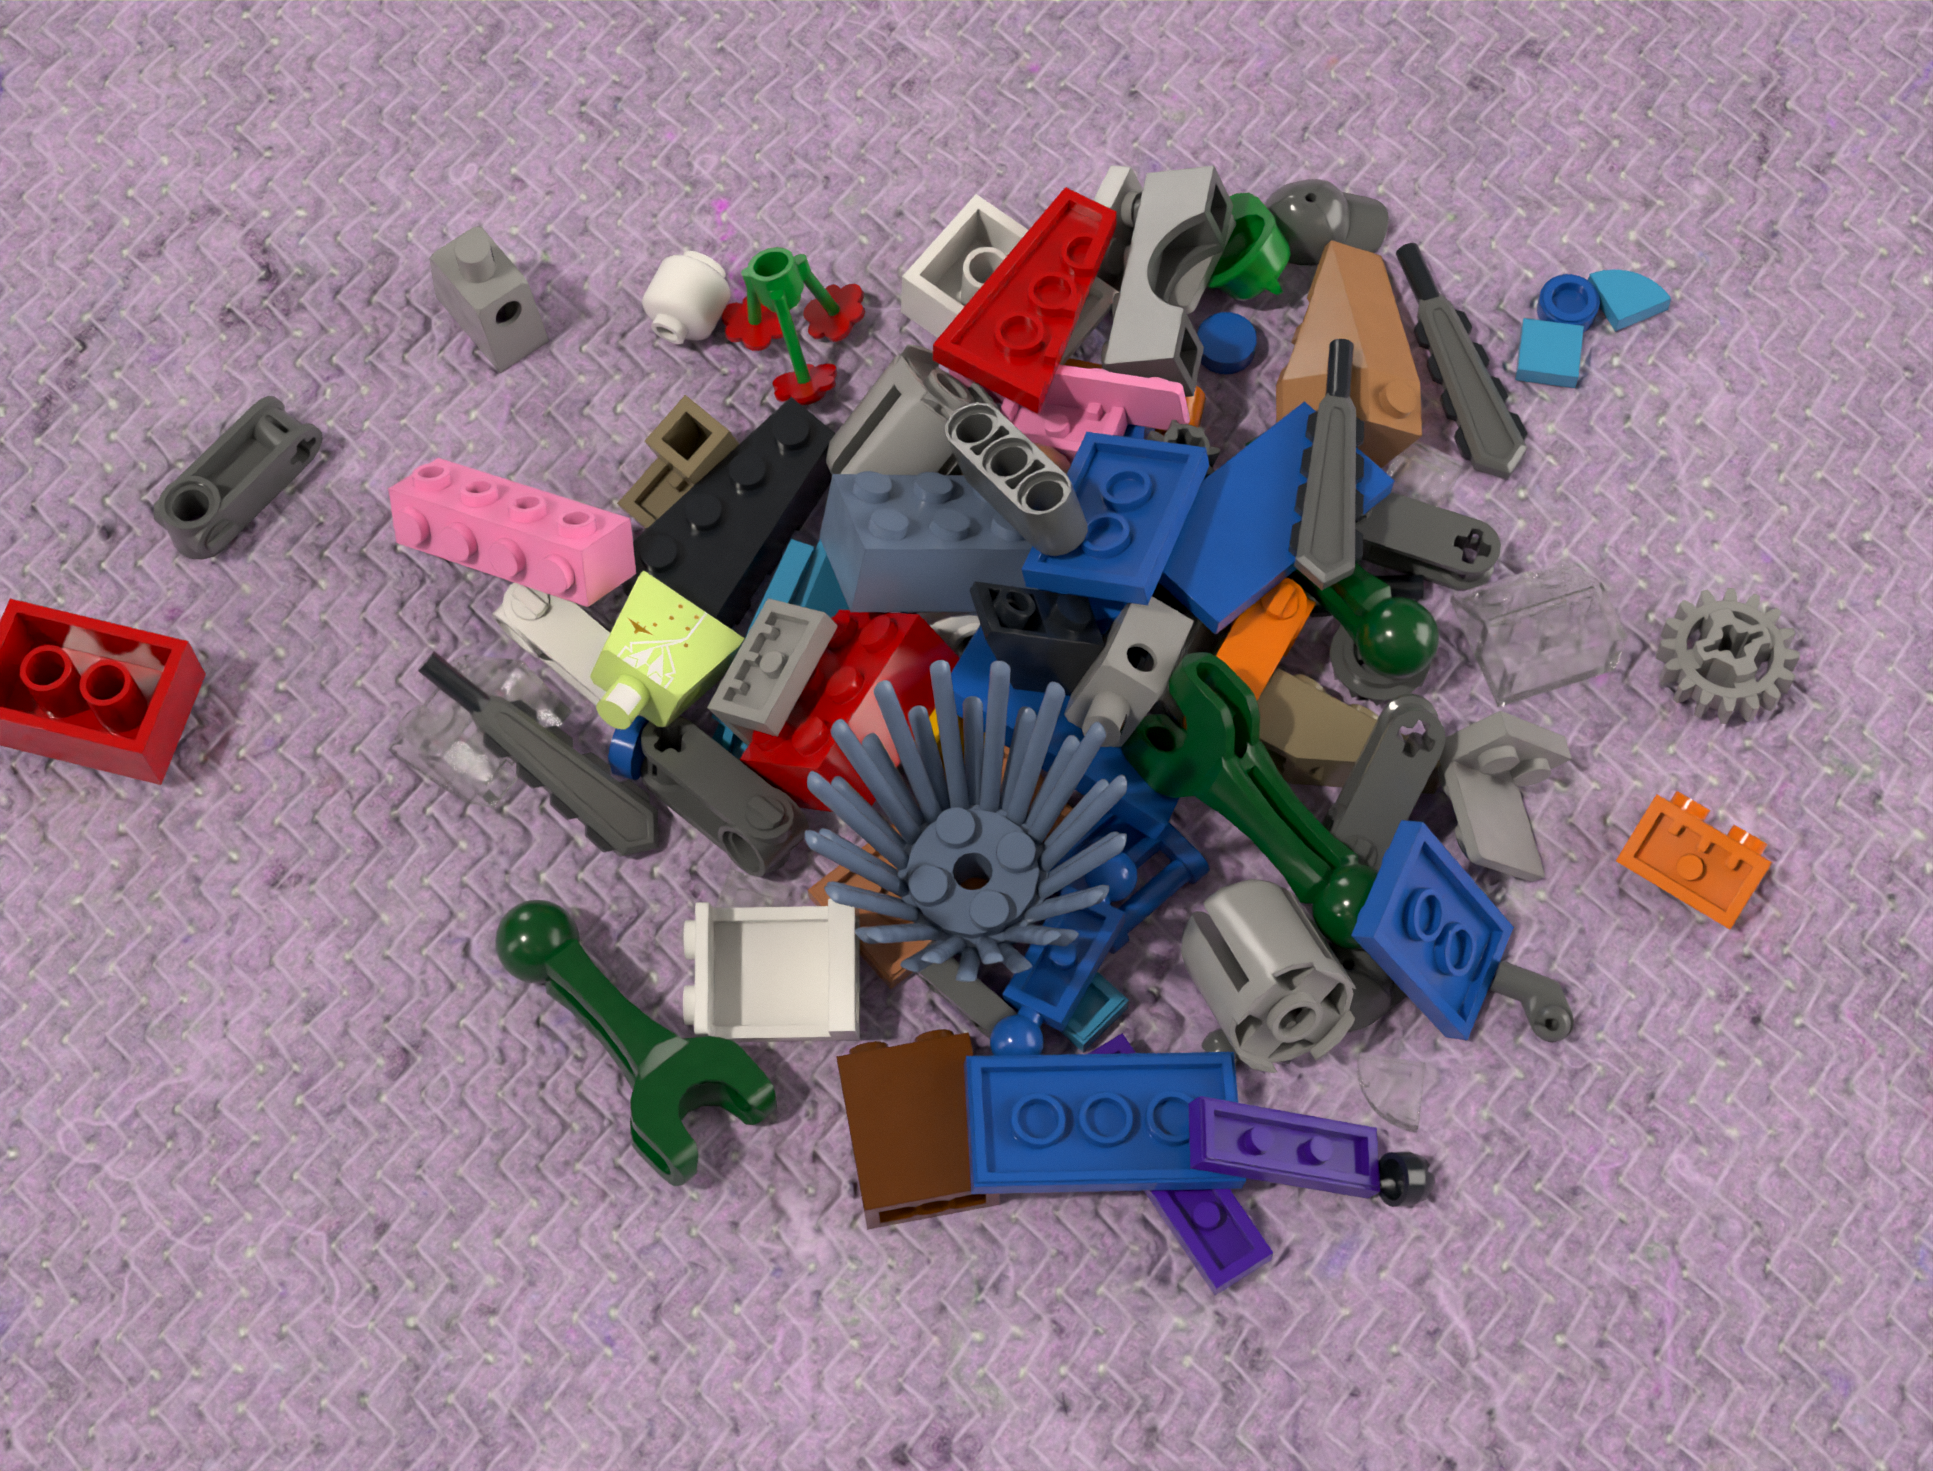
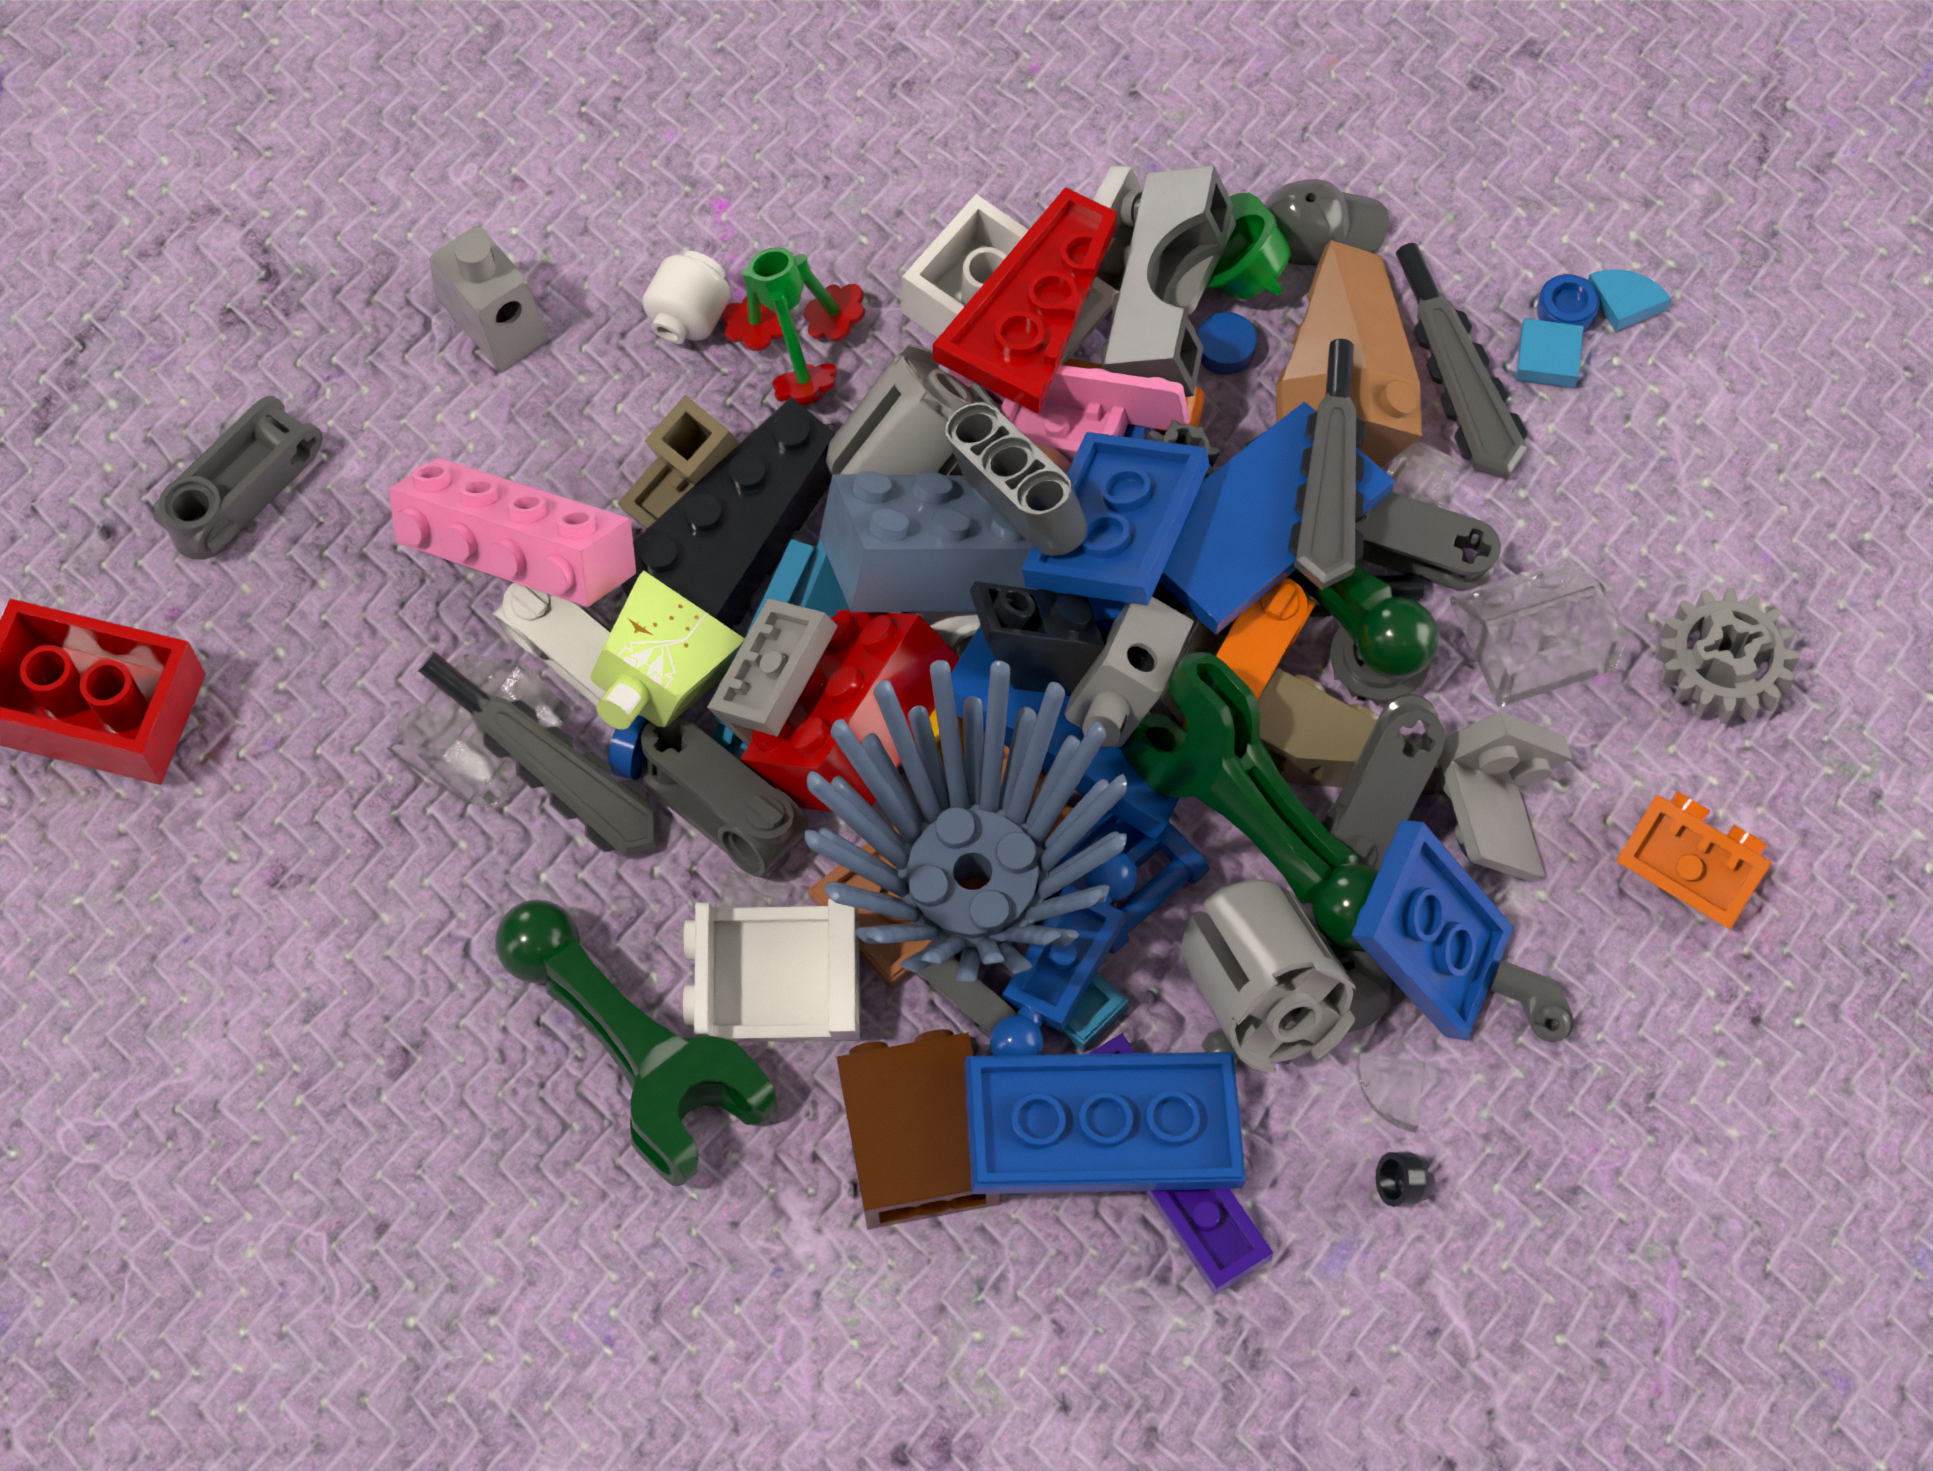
(1283, 1147): dark purple tile -> none

